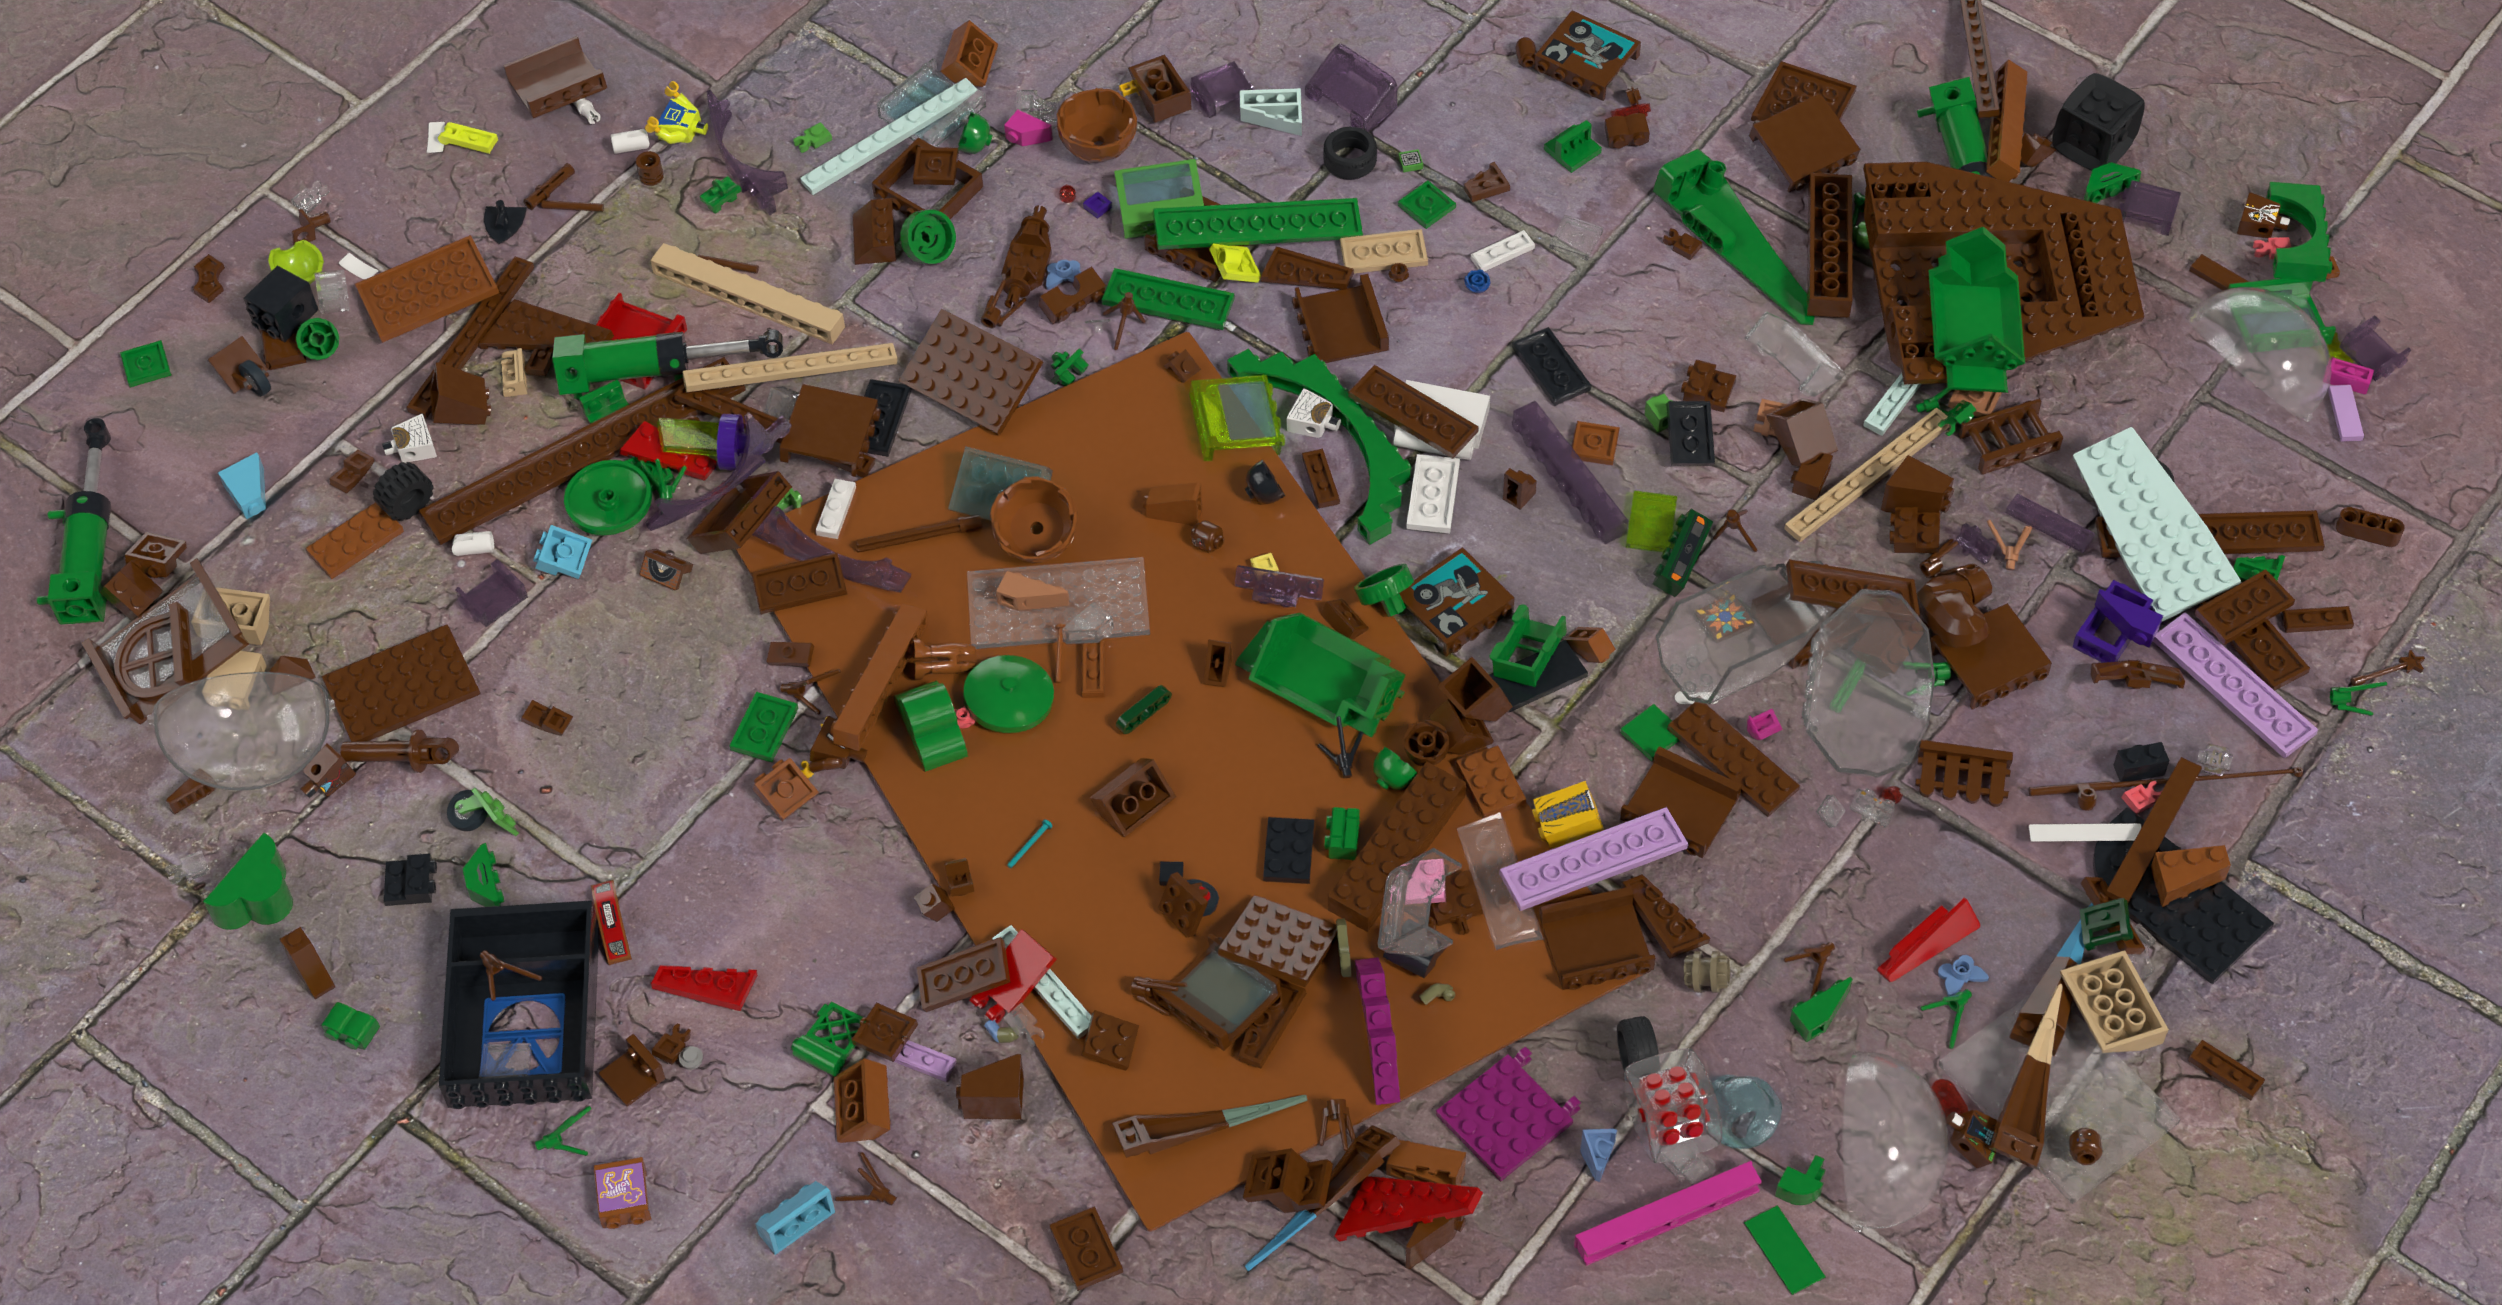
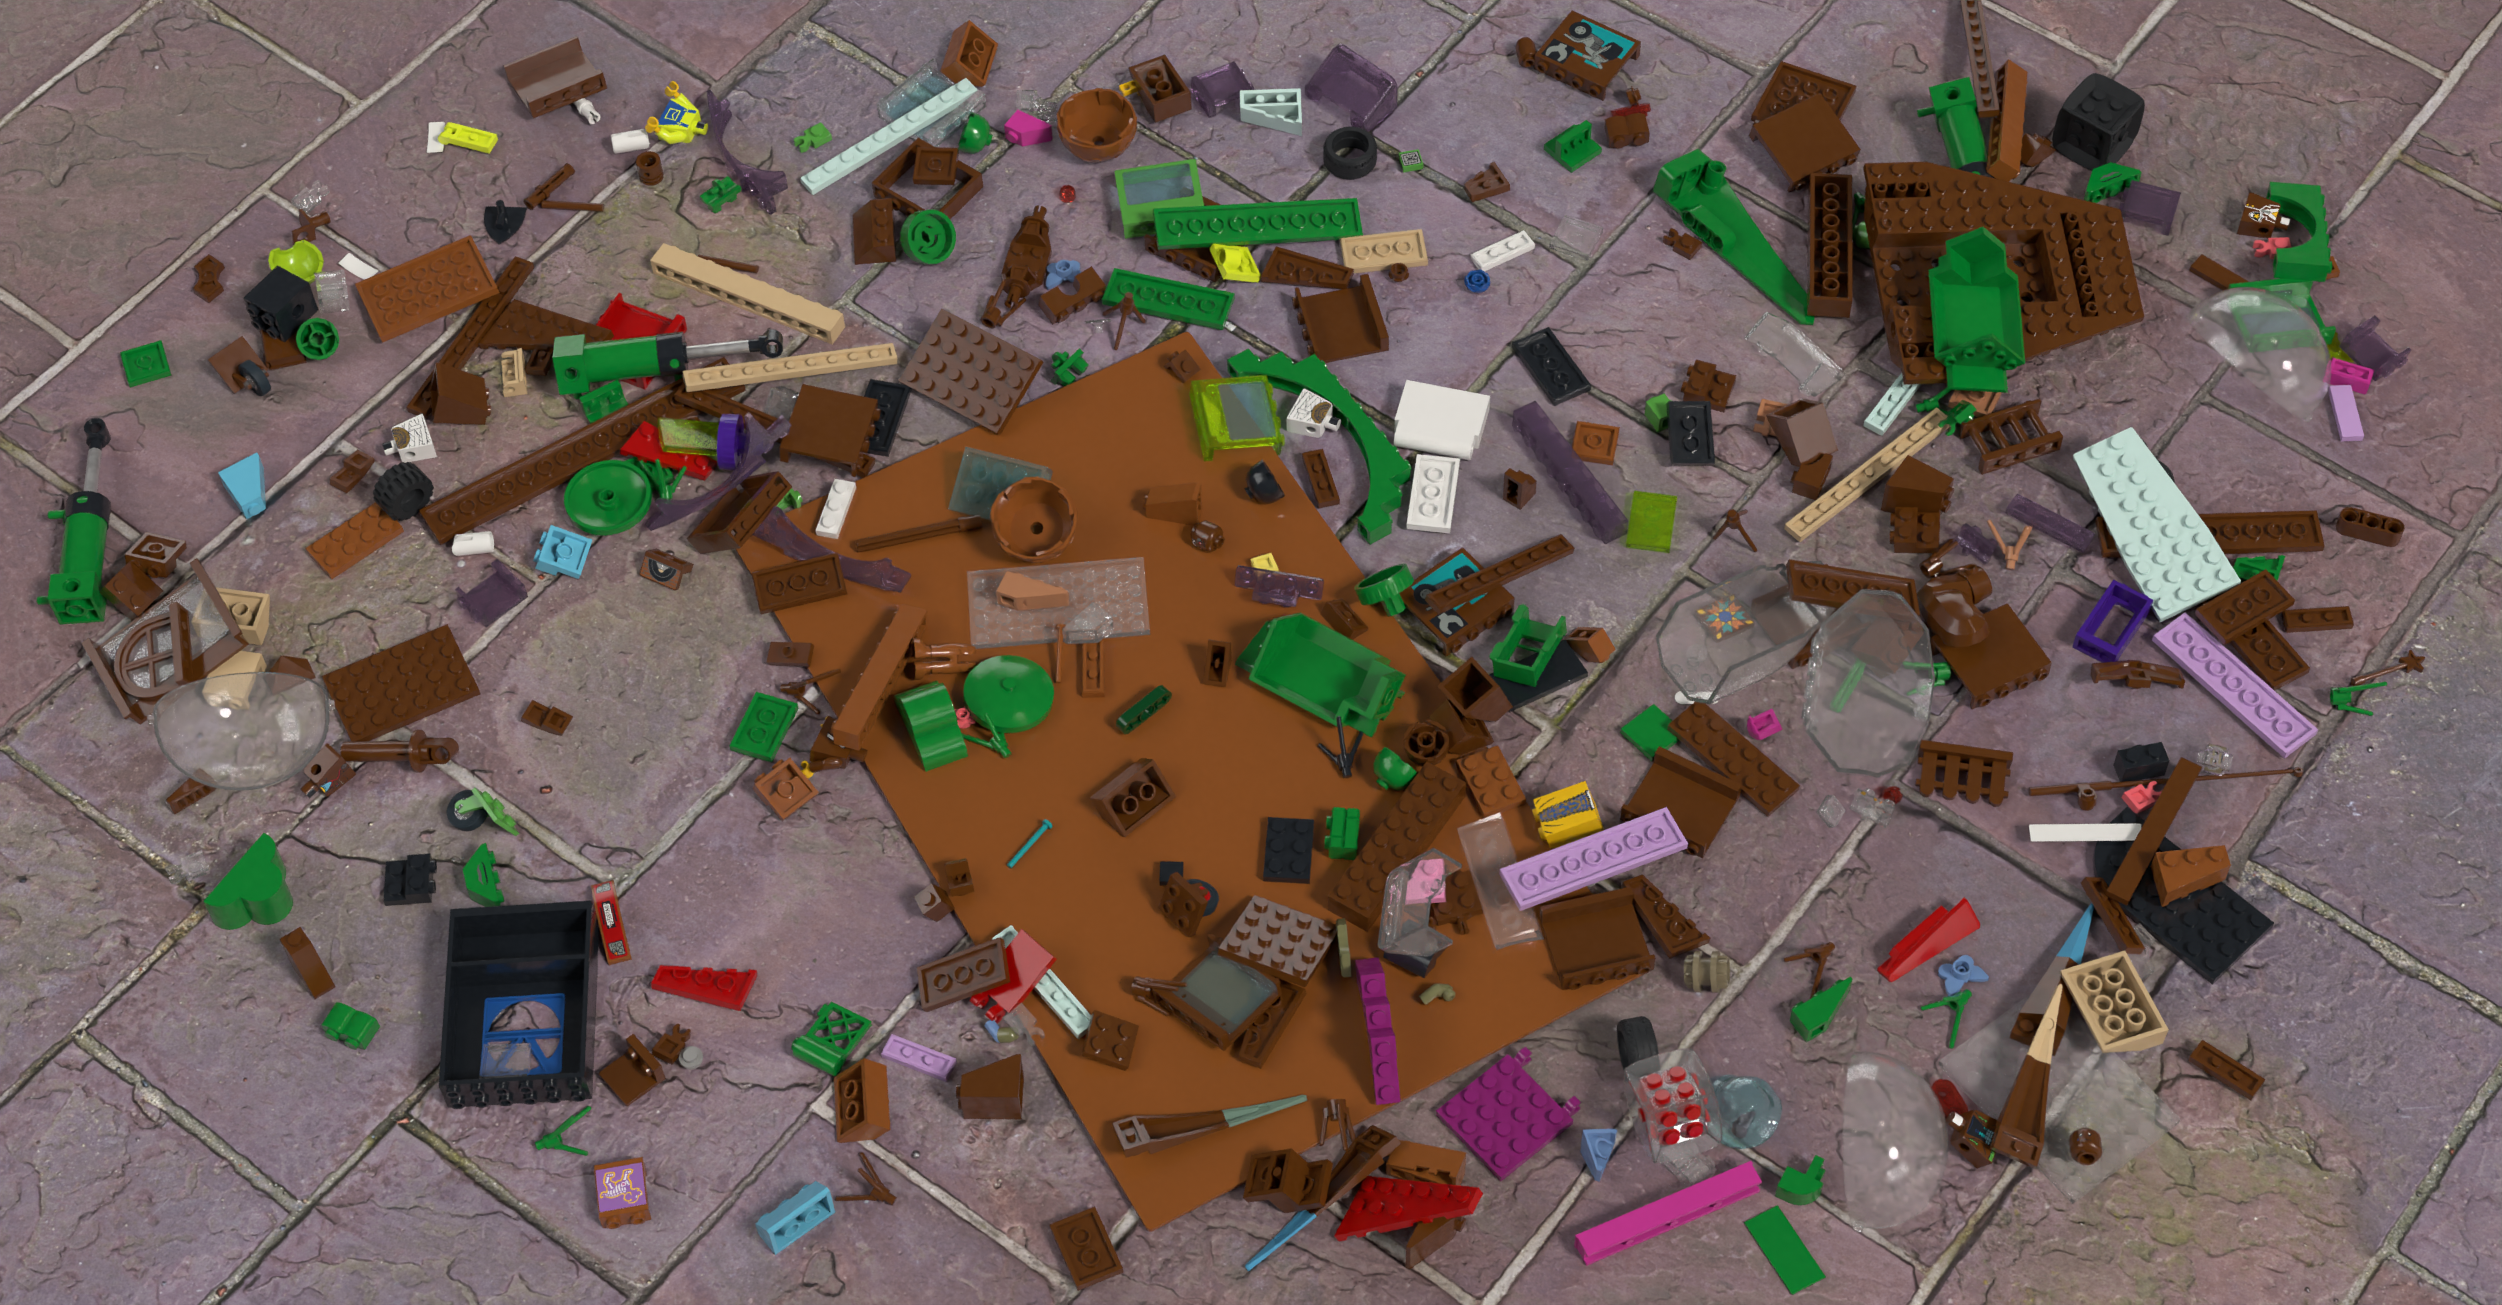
(494, 965): reddish brown plant -> none
(884, 1032): reddish brown plate -> none
(998, 741): none -> green plant
(1097, 205): dark purple tile -> none
(1413, 411): reddish brown plate -> none
(1426, 204): green tile -> none
(1499, 574): none -> reddish brown tile
(1682, 552): dark green brick -> none
(2103, 917): dark green plate -> none
(2131, 619): dark purple slope -> none

